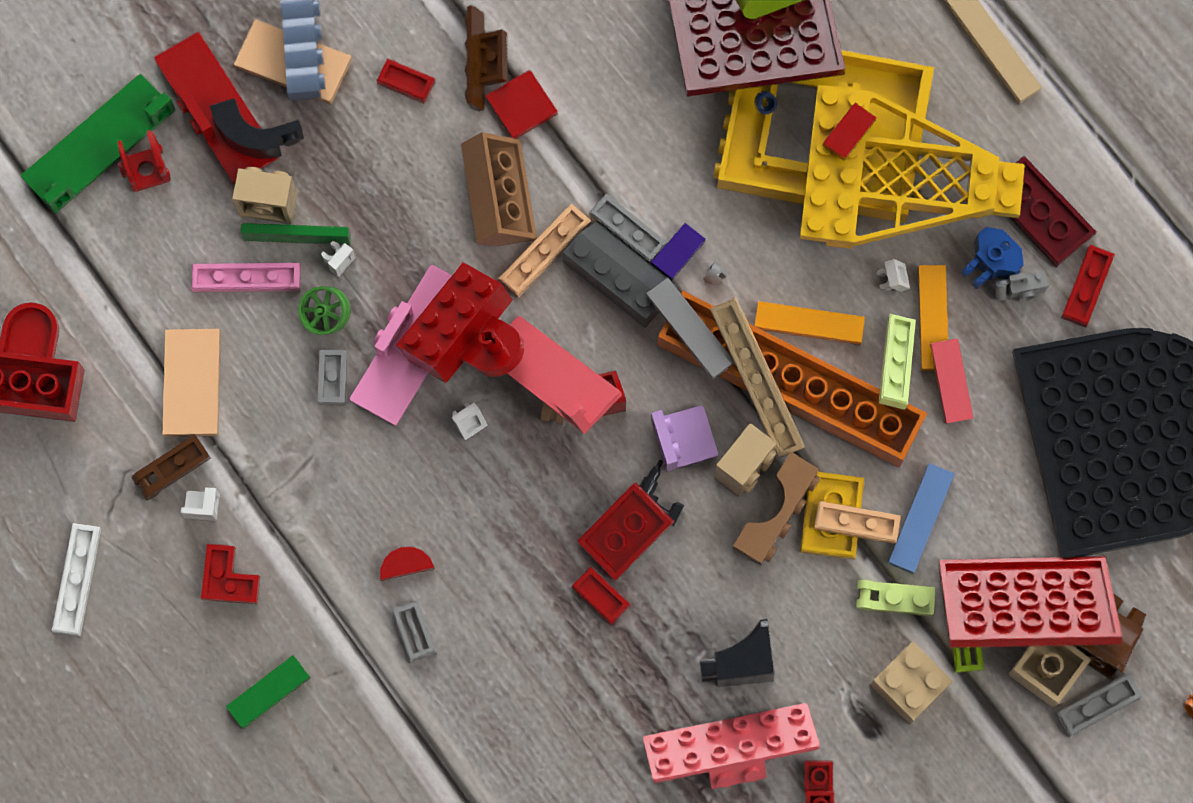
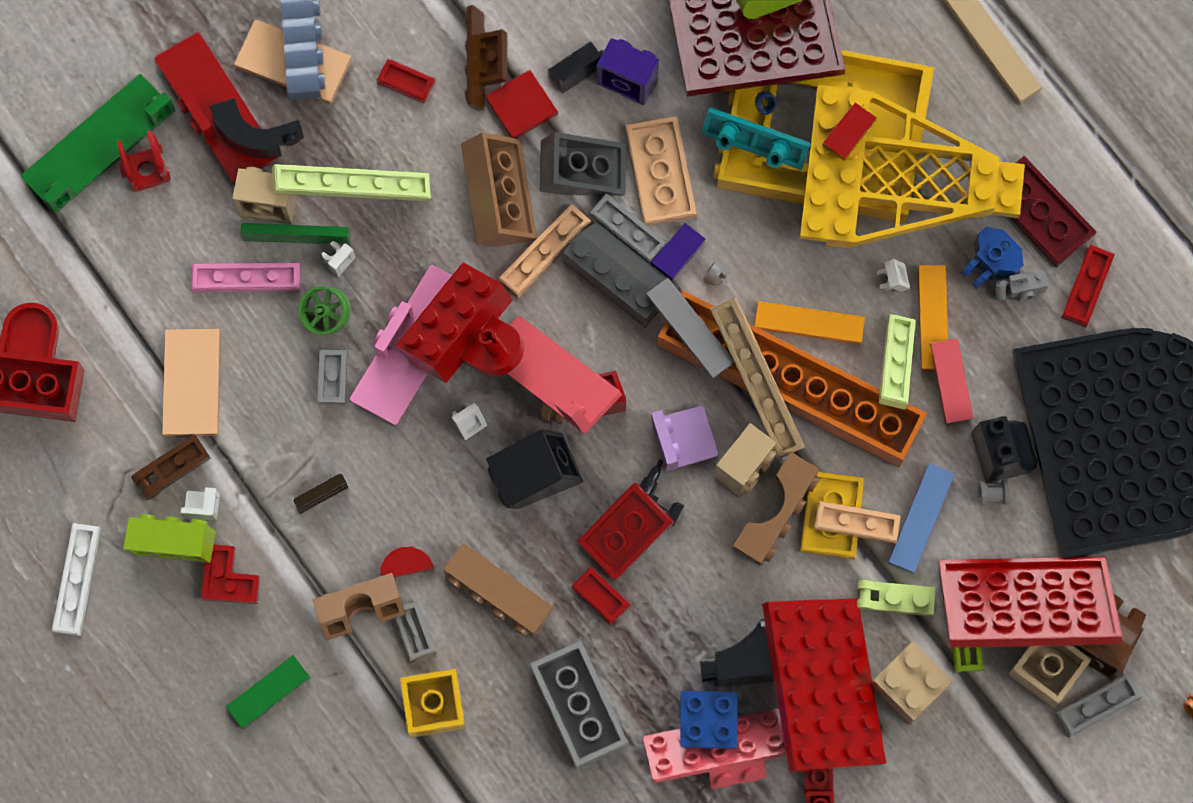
(169, 538): none -> lime brick
(320, 493): none -> dark brown tile
(339, 607): none -> medium nougat arch
(350, 182): none -> yellowish green tile
(432, 703): none -> yellow brick
(498, 590): none -> medium nougat brick
(533, 469): none -> black slope
(575, 67): none -> black panel
(579, 705): none -> light grey brick
(582, 165): none -> dark grey slope
(627, 70): none -> dark purple brick
(660, 171): none -> light nougat tile
(708, 719): none -> blue bracket
(755, 138): none -> teal plate
(823, 684): none -> red plate
(993, 492): none -> light grey bush
(1003, 449): none -> black hips

